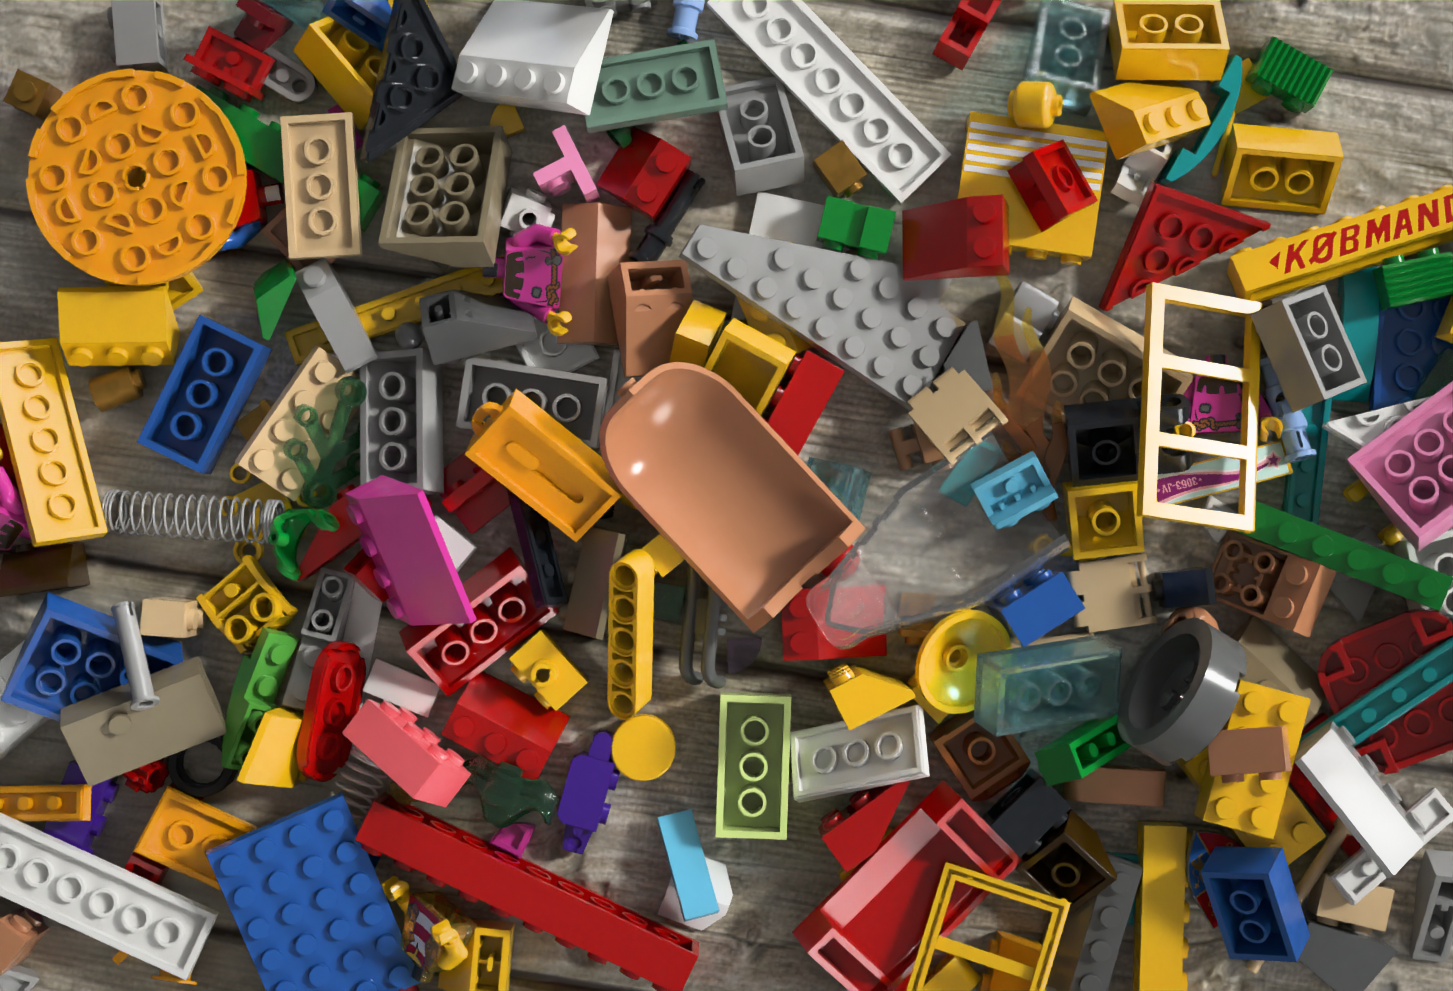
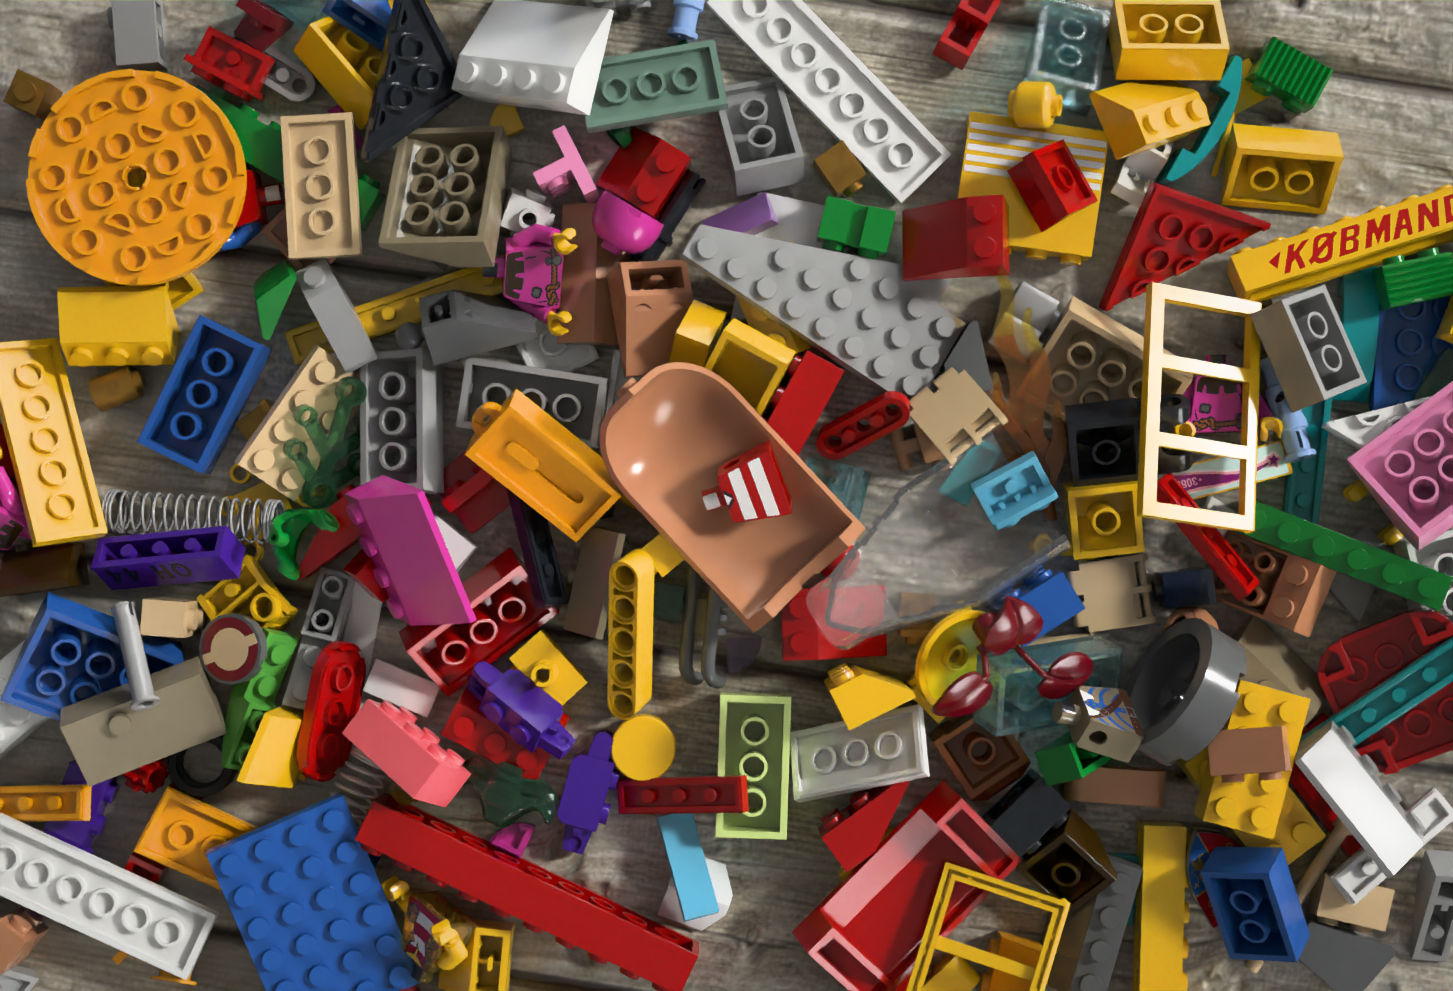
(168, 558): none -> dark purple brick
(232, 648): none -> tile
(520, 709): none -> dark purple hinge
(623, 226): none -> dark pink cylinder
(683, 795): none -> red tile
(746, 217): none -> medium lavender slope
(750, 486): none -> red torso
(856, 435): none -> red plate
(1013, 626): none -> dark red plant
(1101, 721): none -> dark tan torso
(1209, 542): none -> red tile

